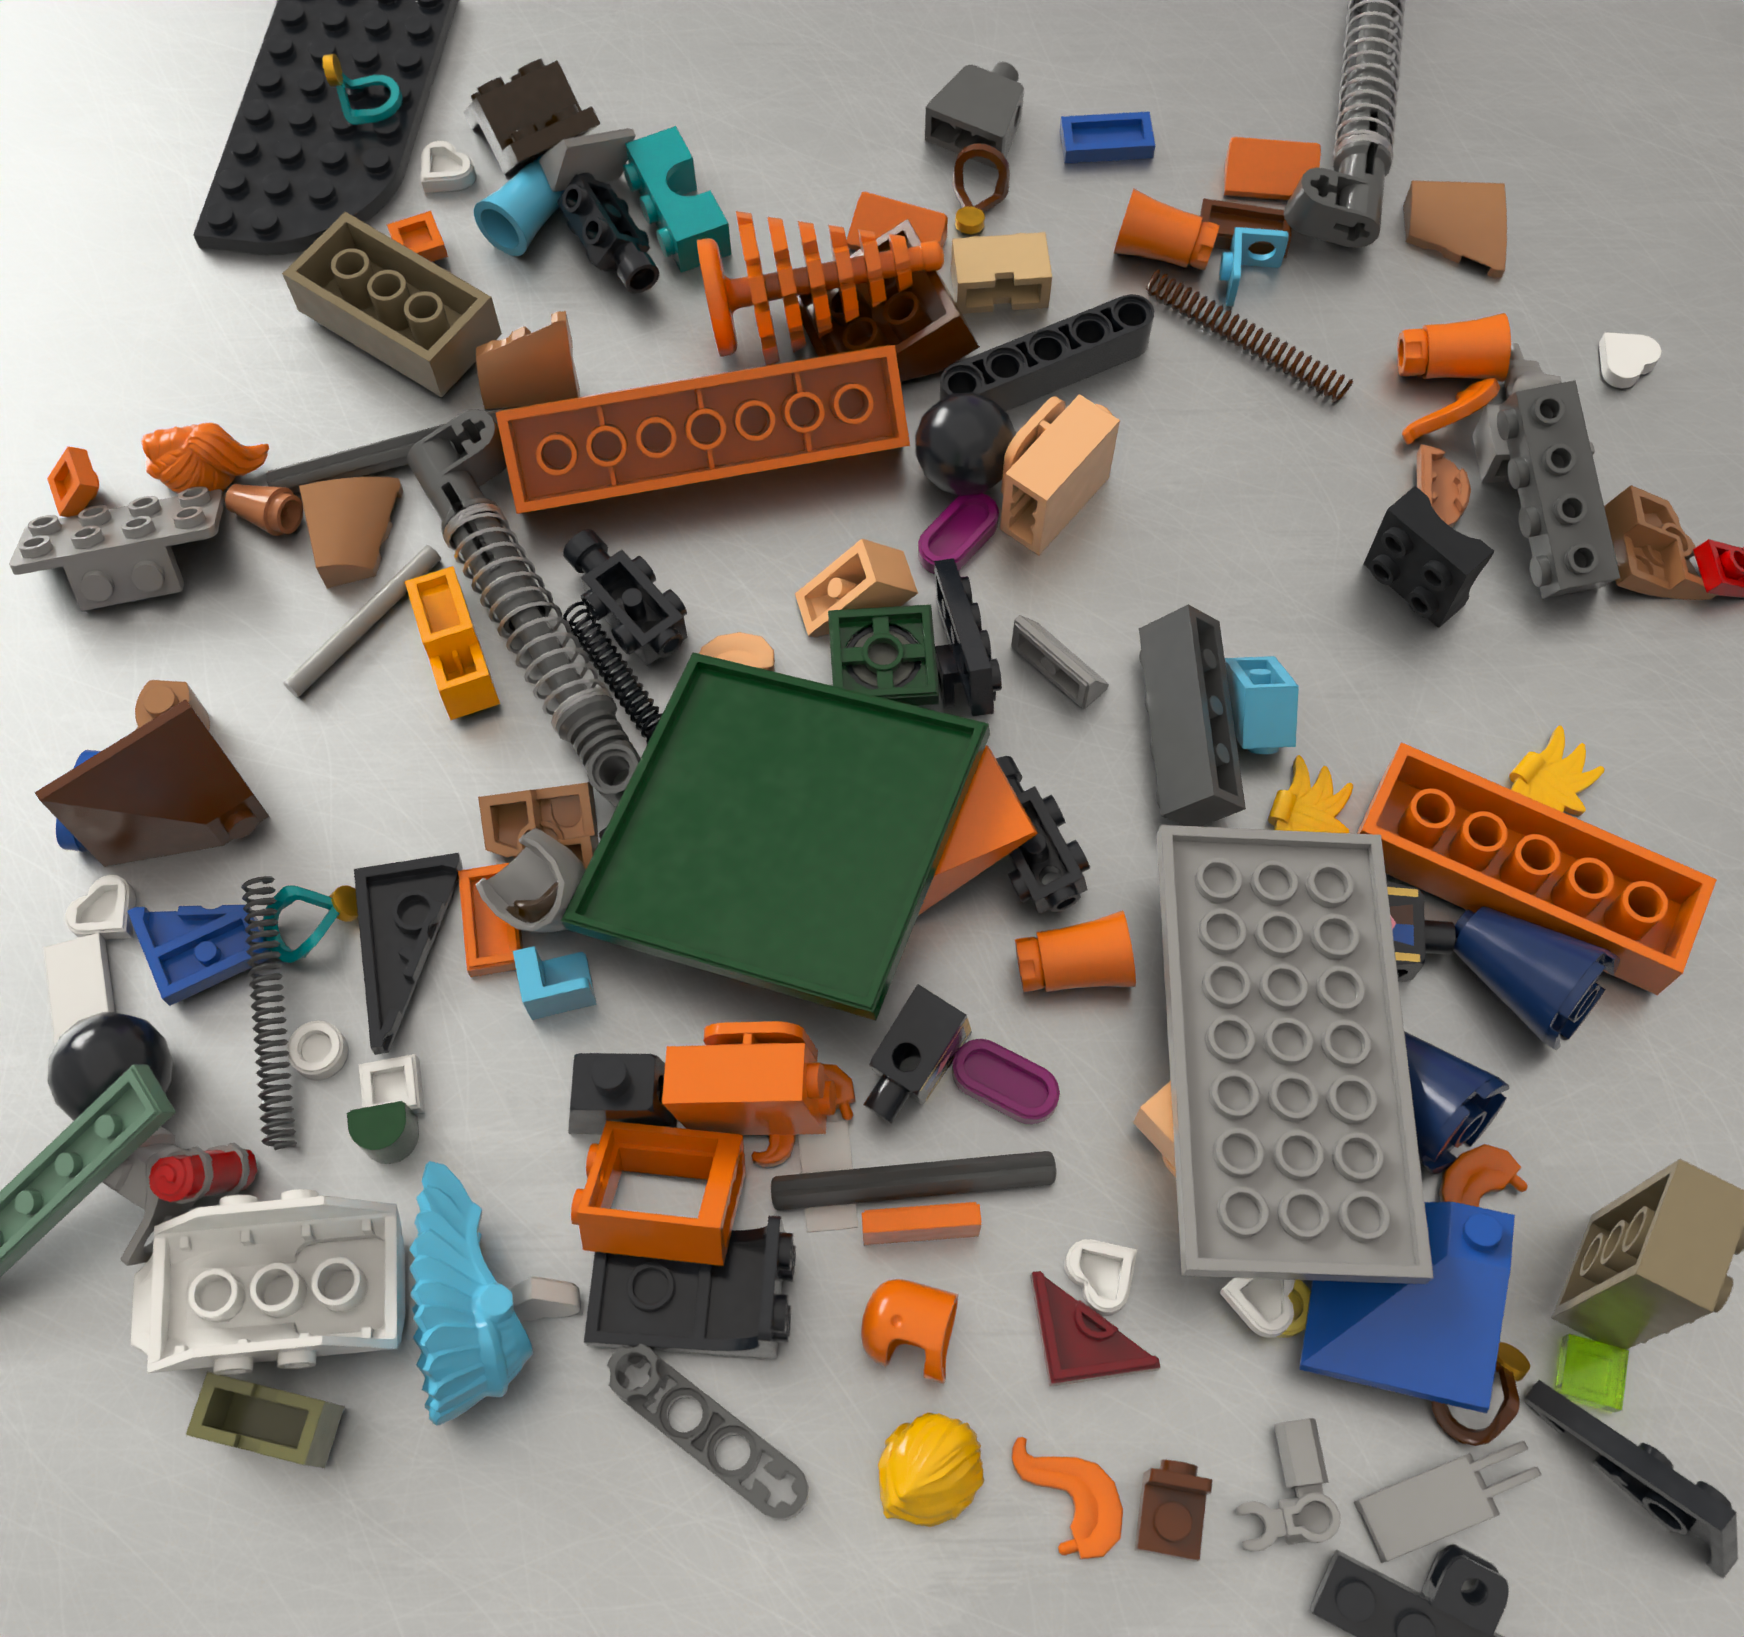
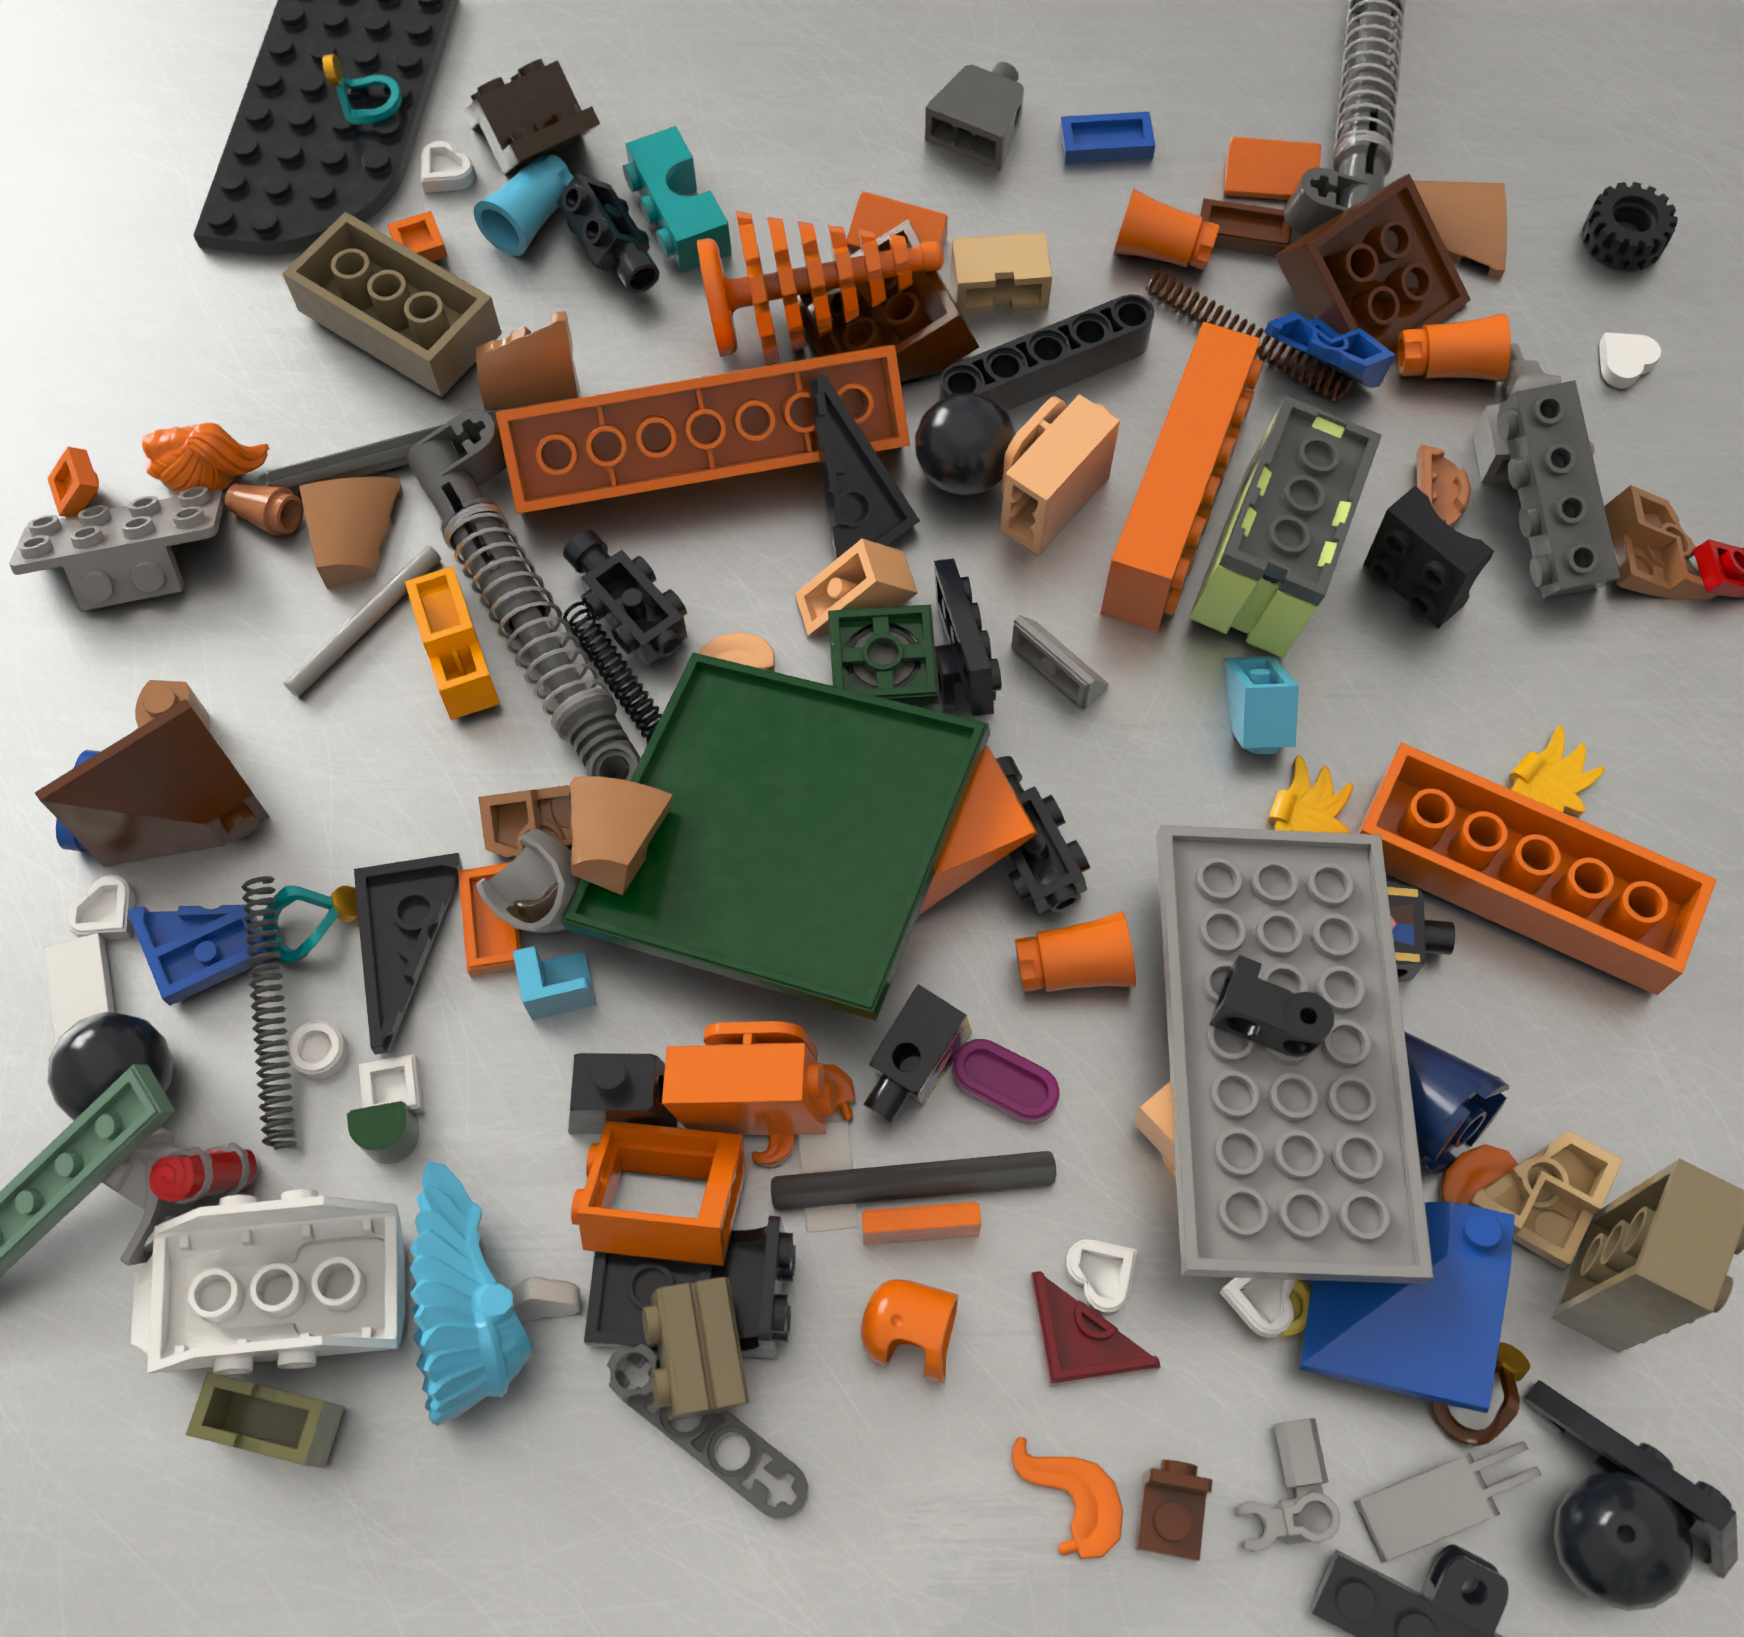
(595, 153): light grey slope -> none
(612, 828): none -> medium nougat slope
(696, 1349): none -> dark tan brick
(857, 485): none -> black wing
(930, 1470): yellow hair -> none
(959, 531): magenta tile -> none
(971, 218): reddish brown piece -> none
(1182, 478): none -> orange brick
(1190, 718): dark grey brick -> none
(1240, 255): medium azure bracket -> none
(1270, 1013): none -> black leg
(1286, 526): none -> dark grey piece
(1351, 354): none -> blue slope
(1376, 267): none -> reddish brown slope
(1466, 403): orange piece -> none
(1534, 970): dark blue cone -> none
(1554, 1196): none -> tan slope
(1592, 1372): clear neon green tile -> none
(1623, 1541): none -> black piece
(1635, 207): none -> black tyre

